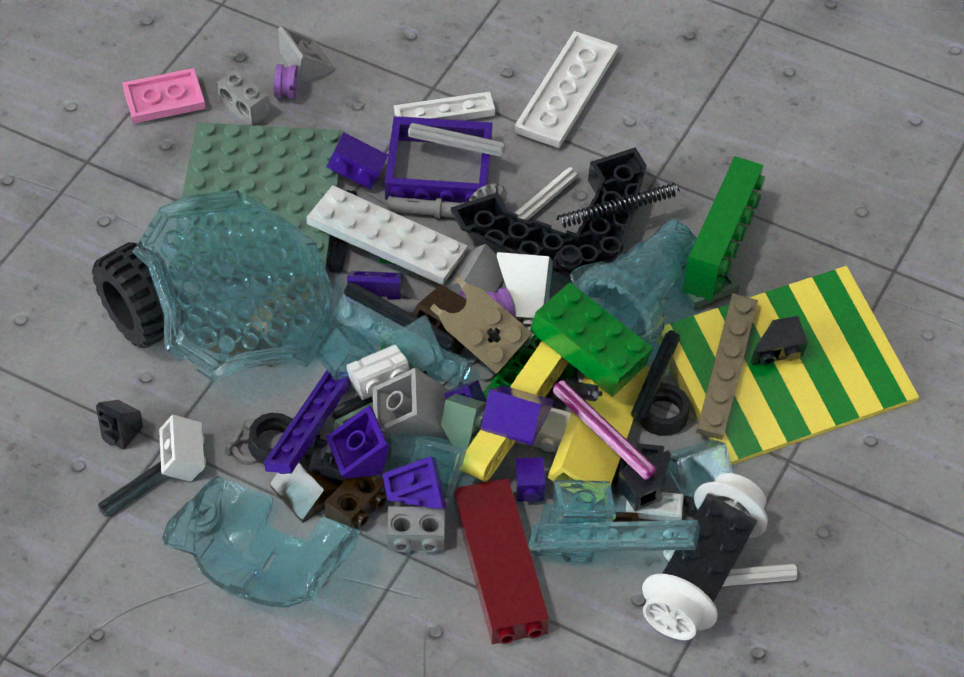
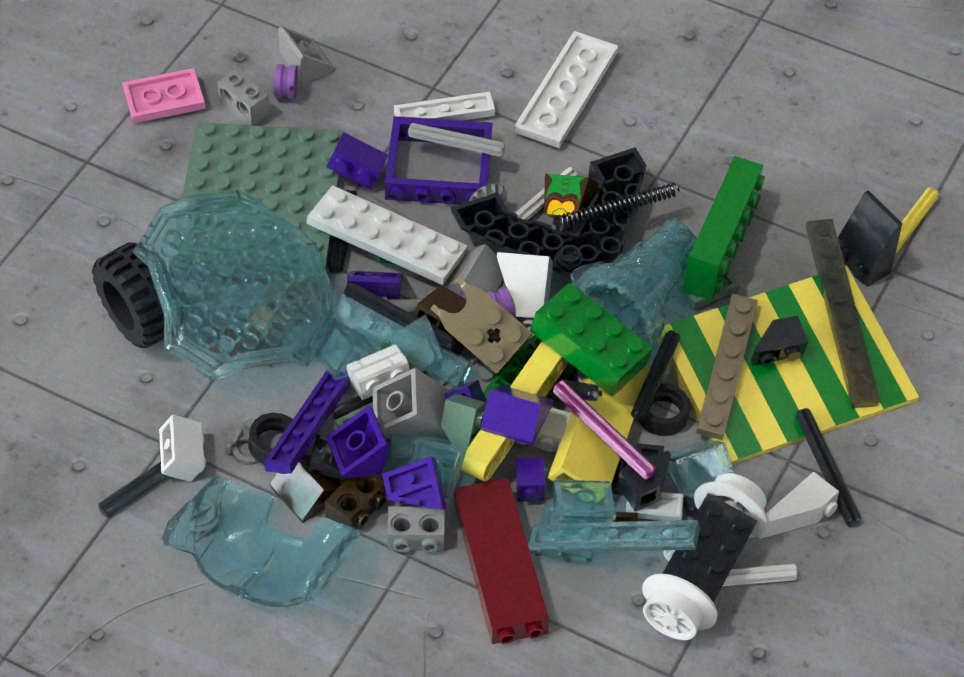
(118, 422): black slope -> none
(419, 206): light grey pin -> none
(567, 194): none -> torso
(802, 506): none -> white slope
(828, 466): none -> black axle
(842, 314): none -> clear smoke plate
(870, 240): none -> black slope
(916, 214): none -> light yellow axle

